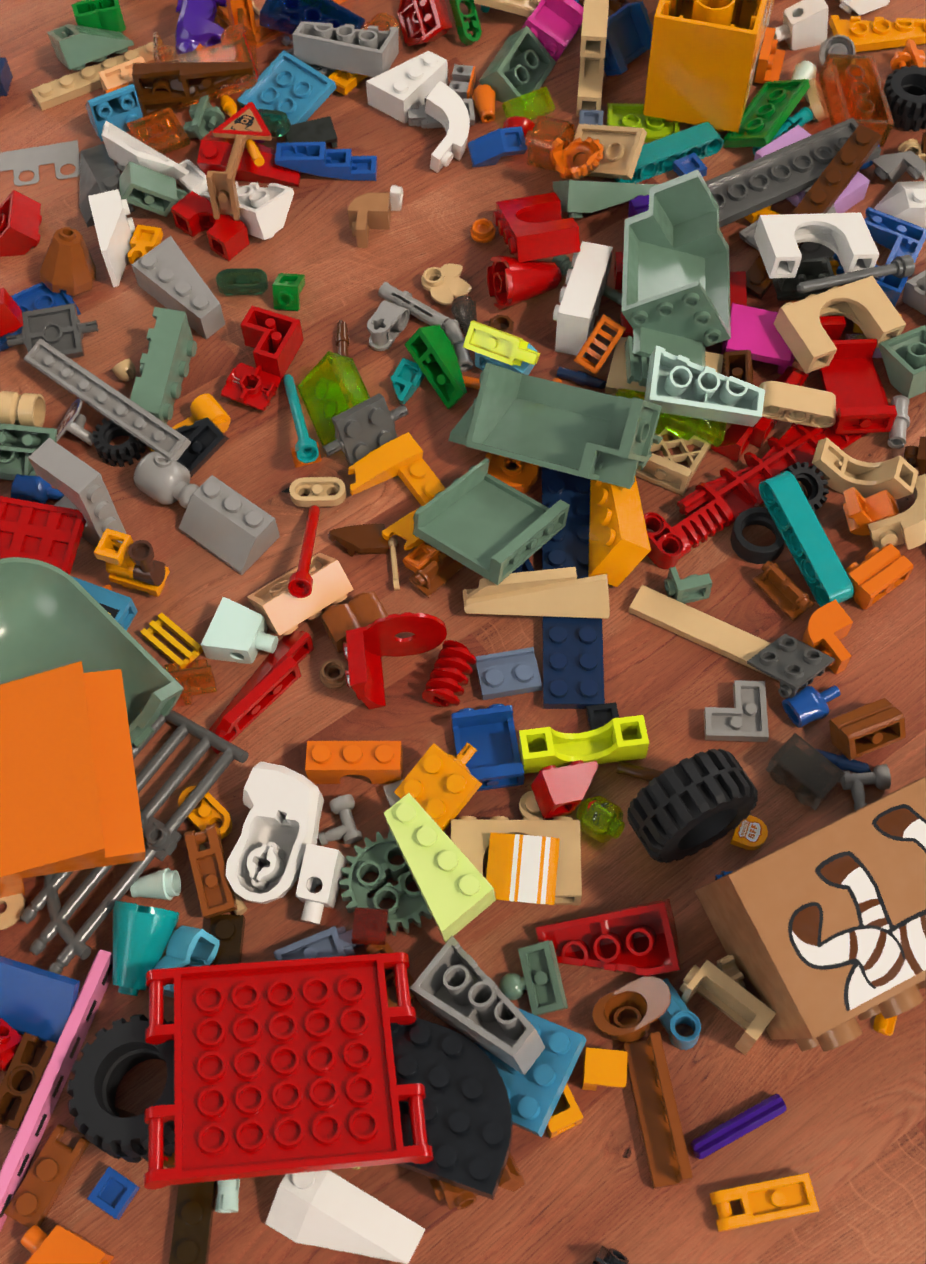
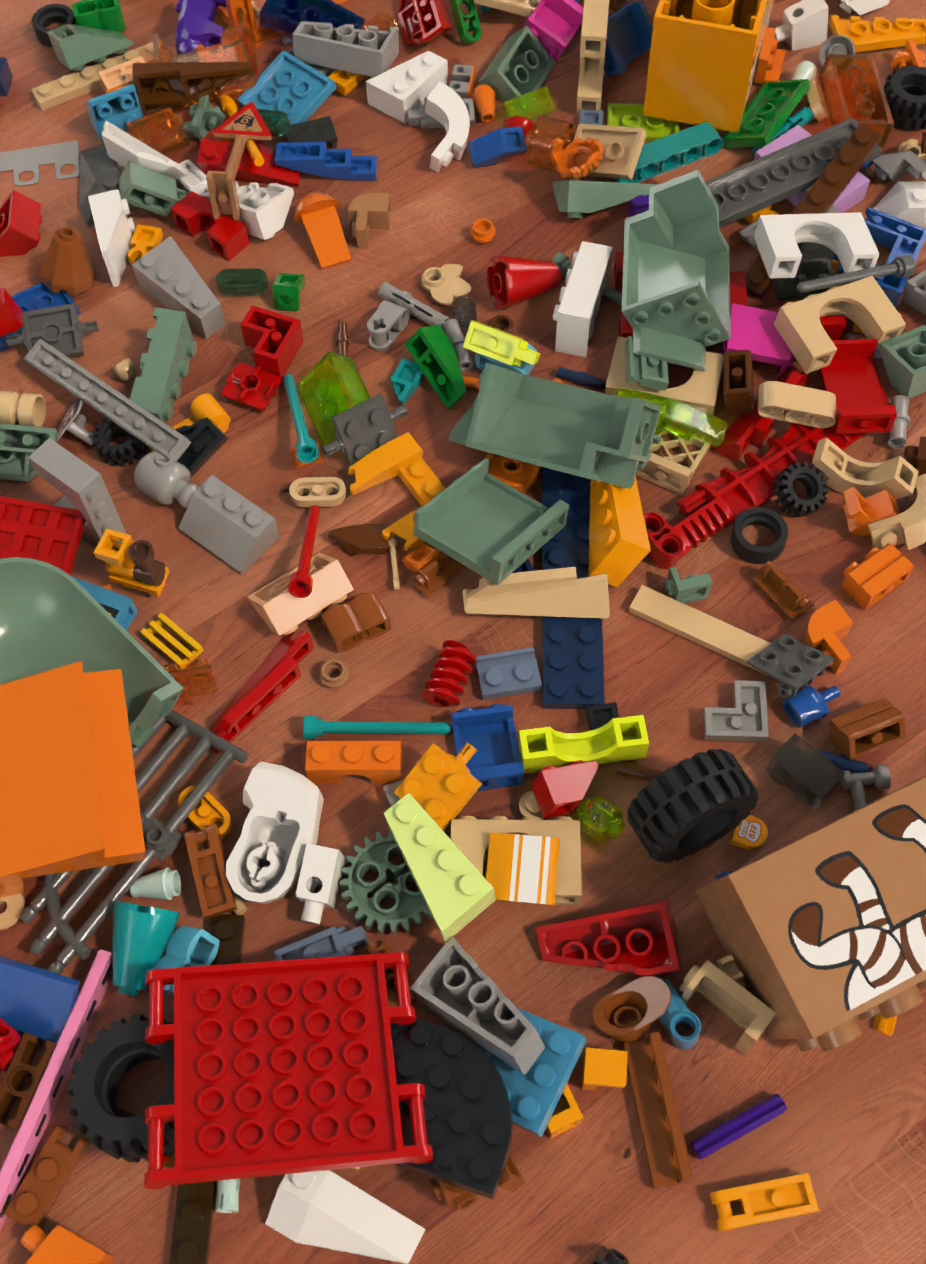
(33, 489): blue piece -> none
(49, 15): none -> black tyre
(113, 1193): blue plate -> none
(237, 634): light aqua torso -> none
(316, 727): none -> teal piece
(320, 219): none -> orange piece
(342, 806): light grey piece -> none
(369, 643): red piece -> none
(370, 926): clear red tile -> none
(396, 197): white tile -> none
(536, 228): red arch -> none
(540, 979): sand green plate -> none
(591, 339): orange slope -> none
(688, 164): blue plate -> none
(700, 391): light aqua wedge -> none
(806, 539): teal beam -> none

